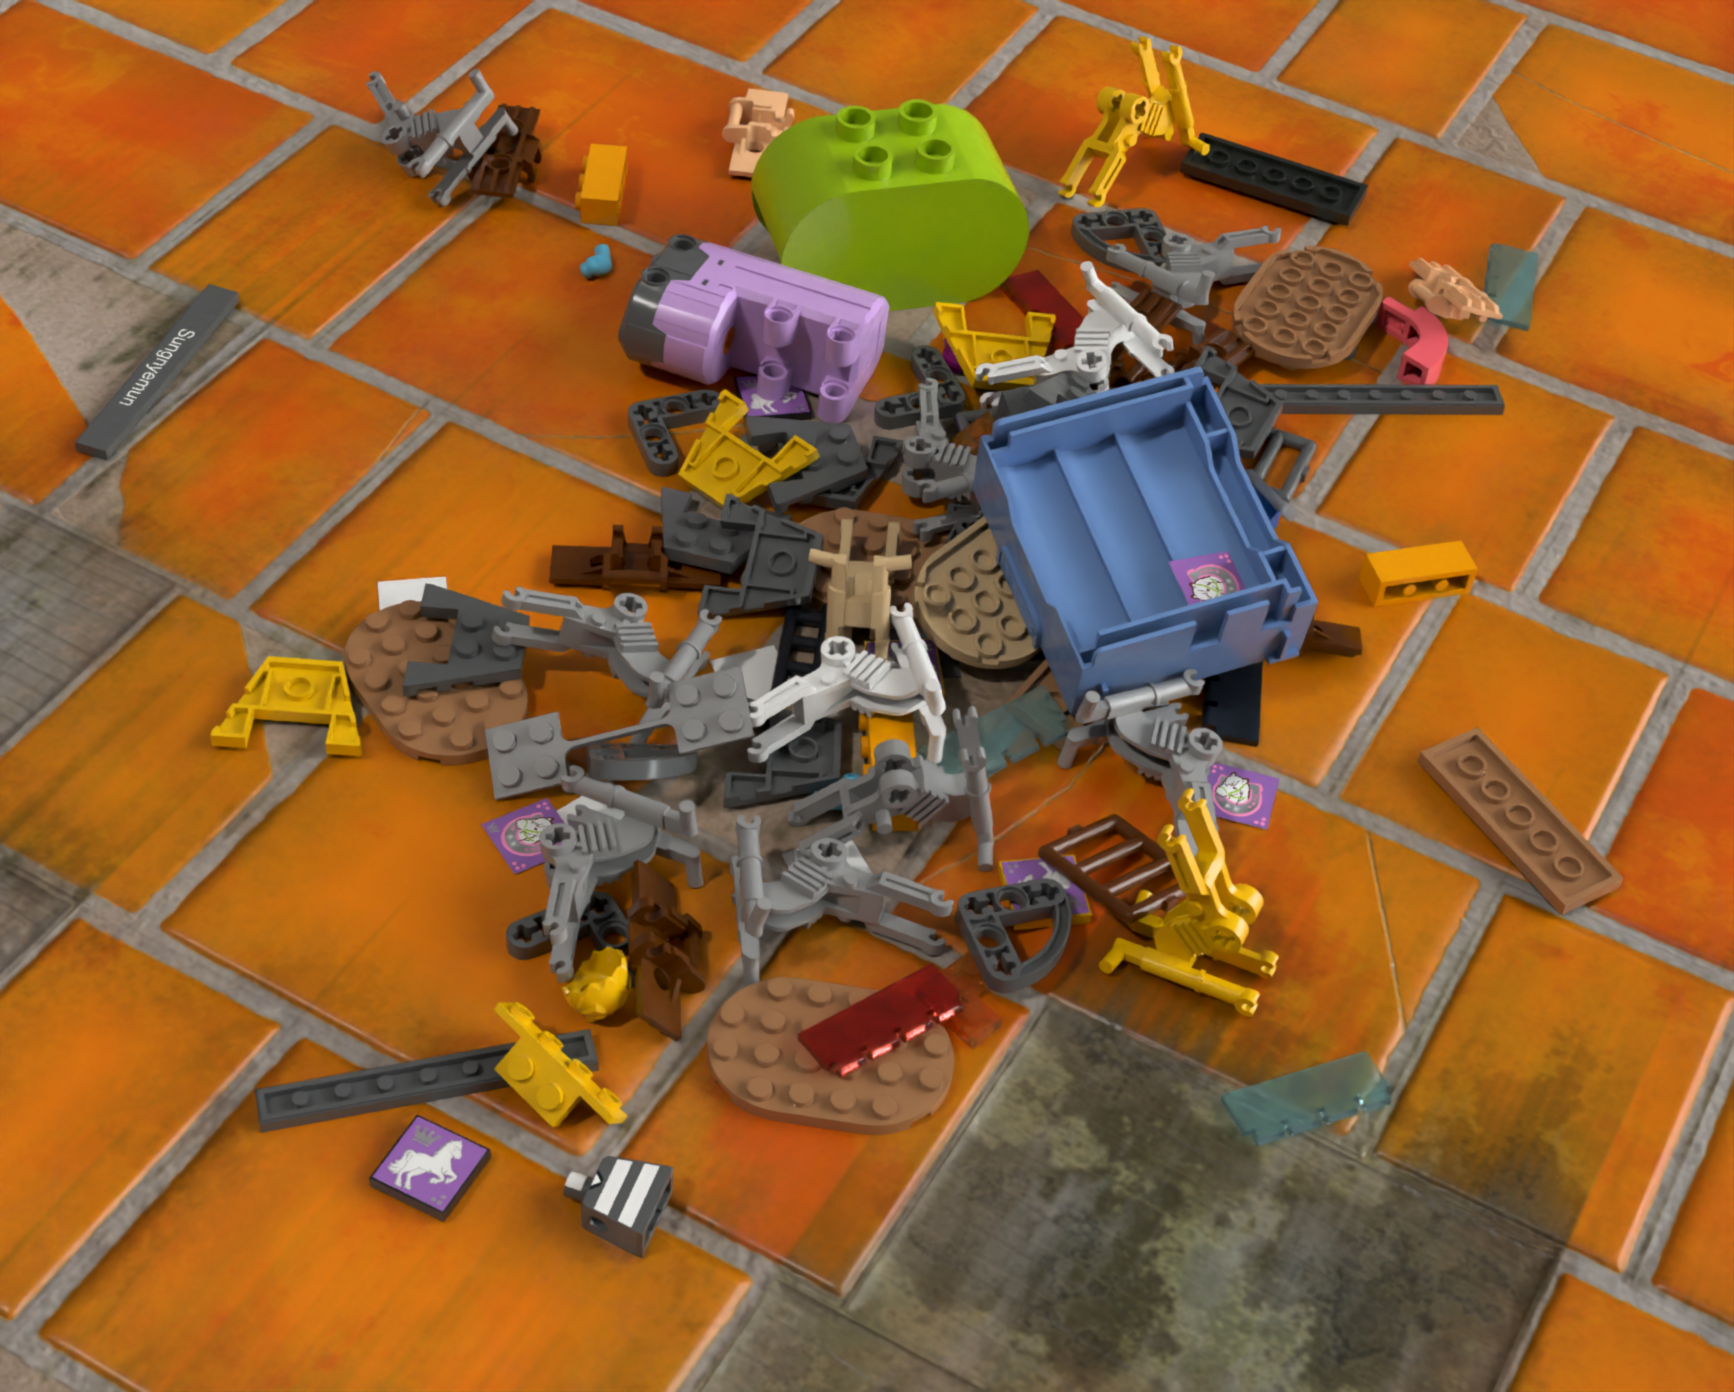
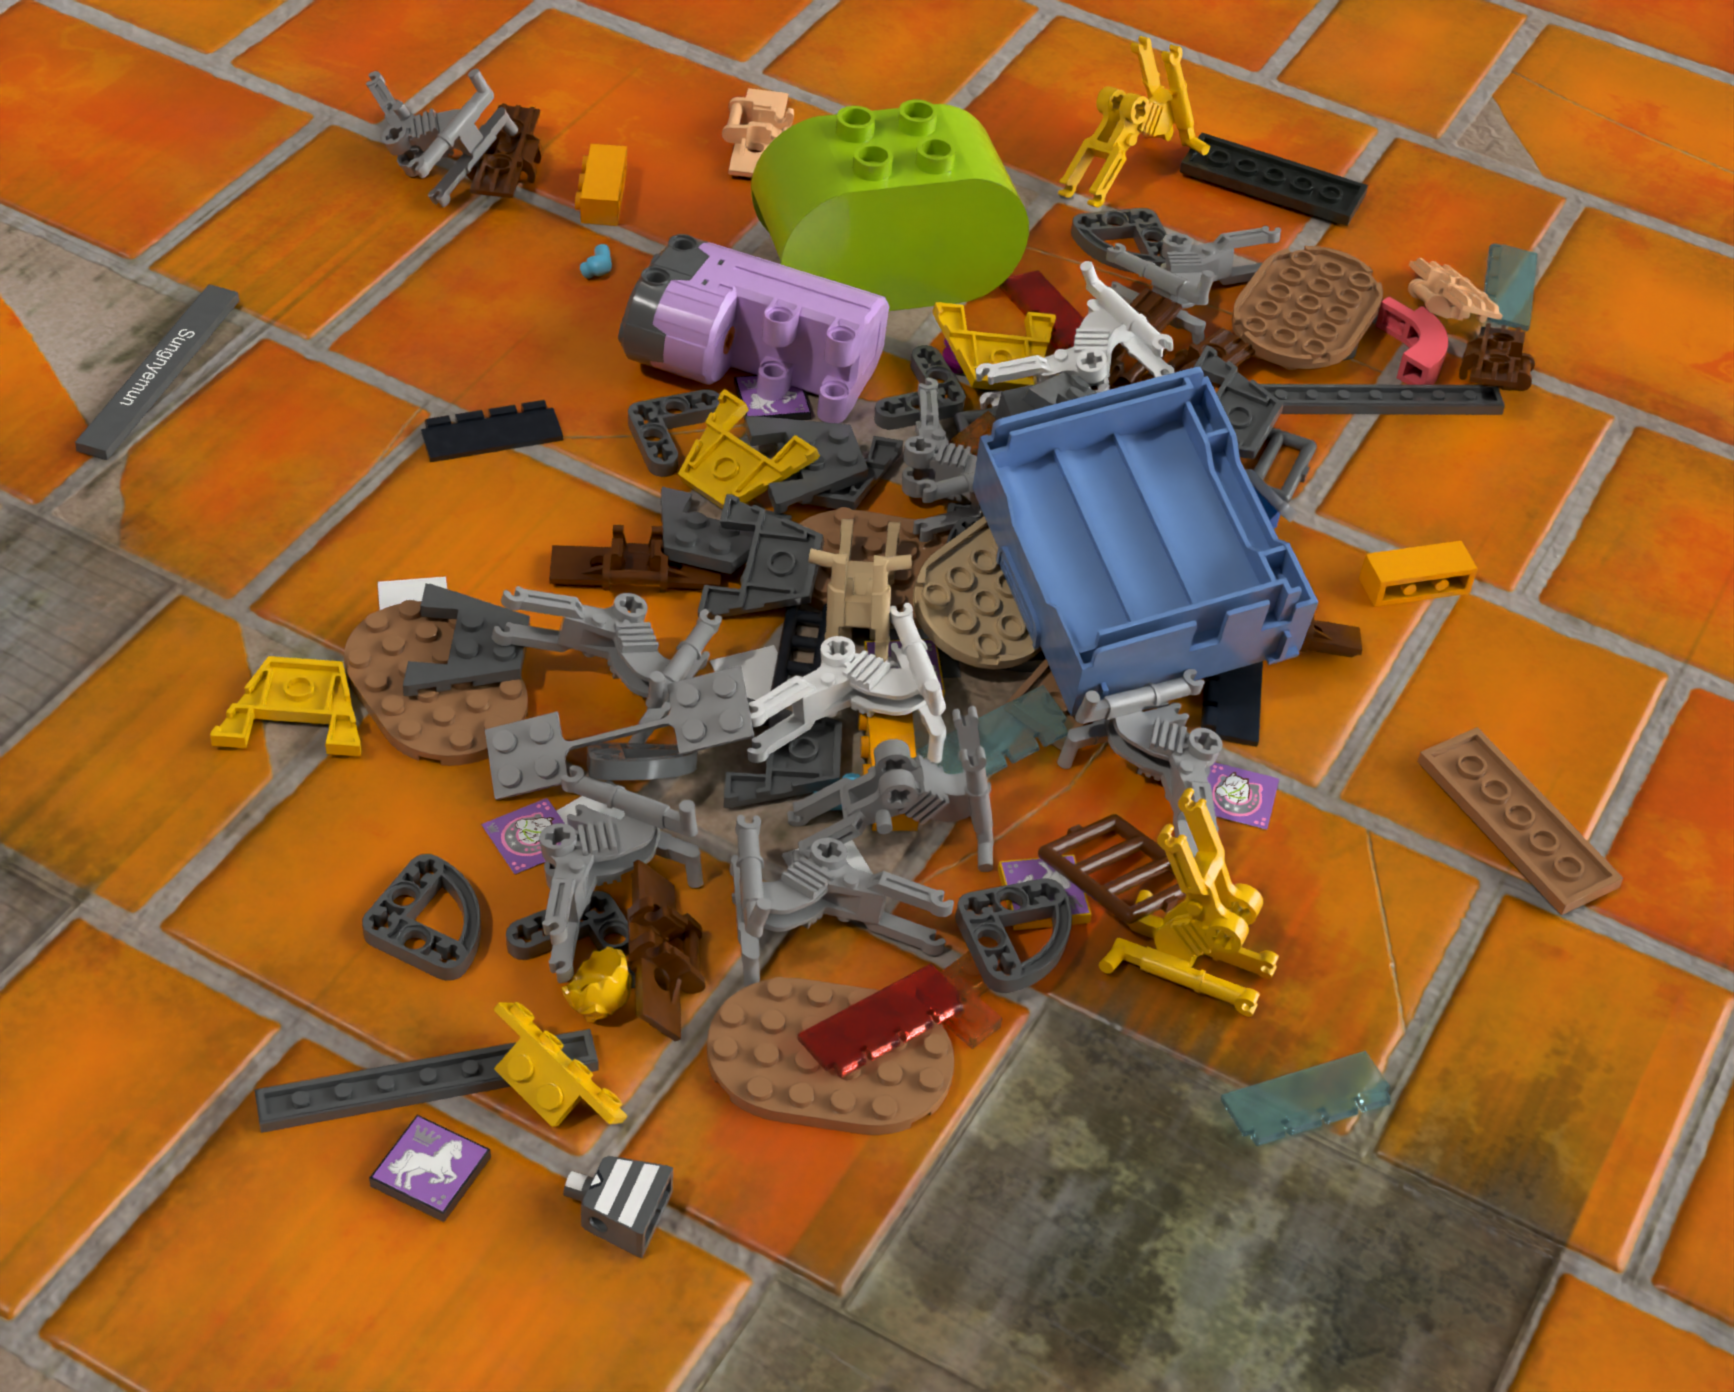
(404, 927): none -> dark grey beam
(501, 431): none -> black windscreen
(1207, 576): sticker -> none
(1498, 359): none -> reddish brown piece

